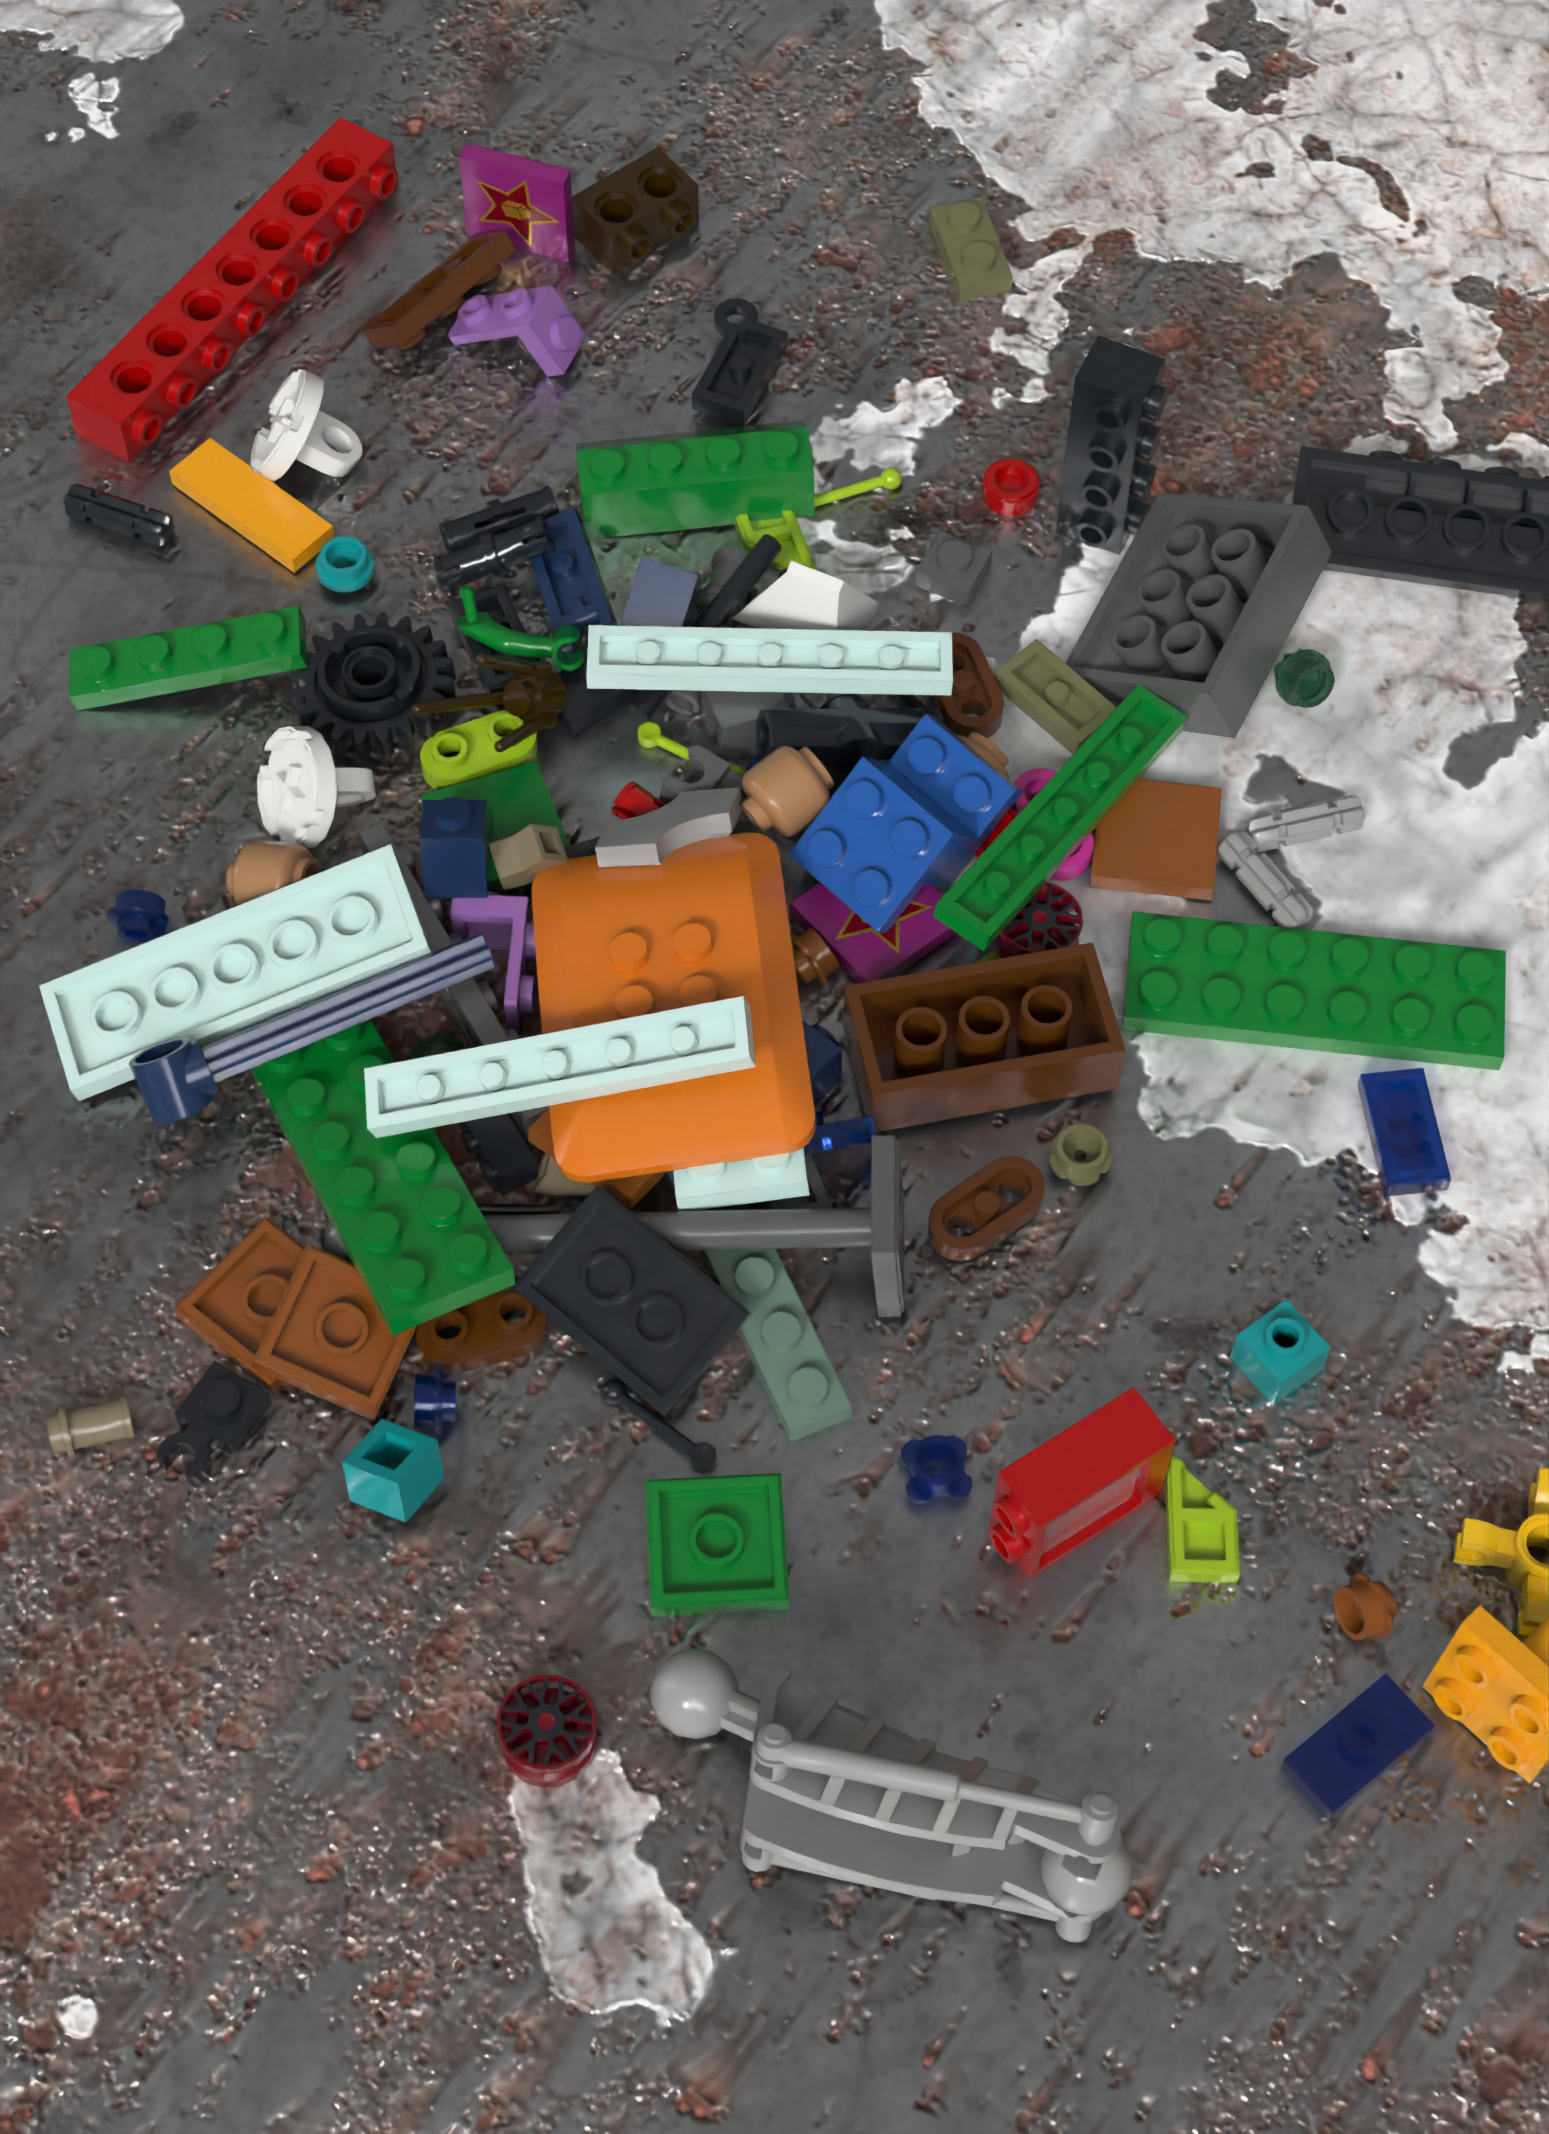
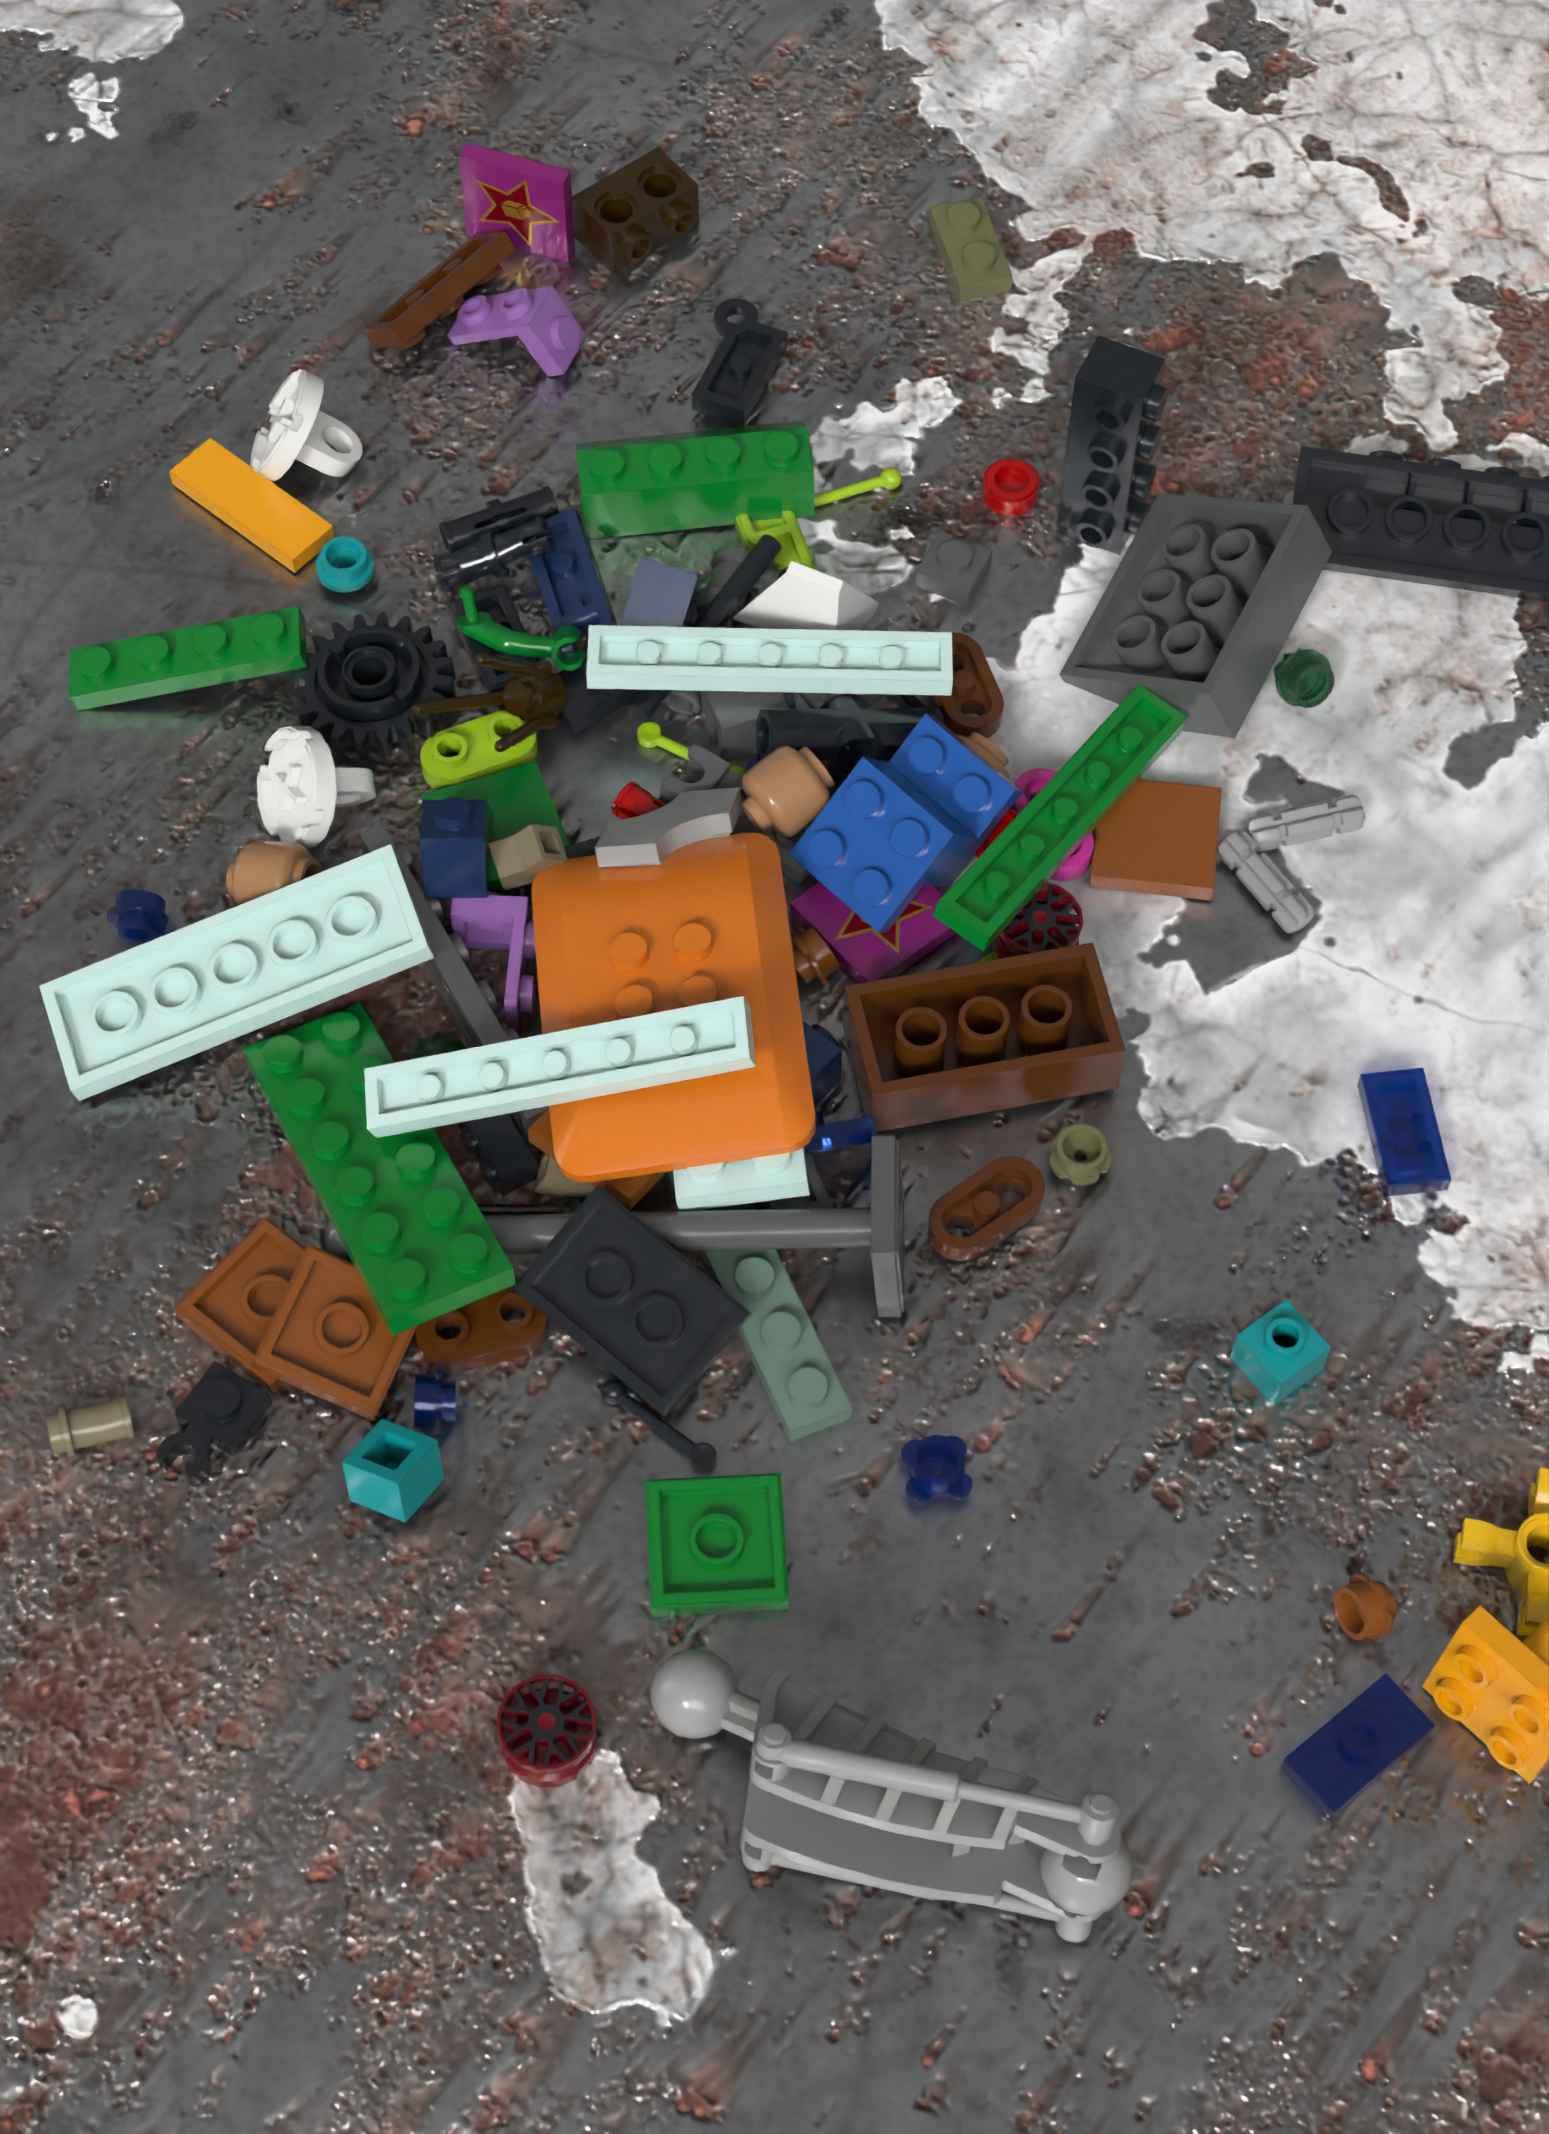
(118, 514): black axle -> none
(182, 1077): dark blue piece -> none
(233, 290): red brick -> none
(1053, 695): olive plate -> none
(1080, 1483): red window -> none
(1199, 1530): lime tile -> none
(1315, 990): green plate -> none

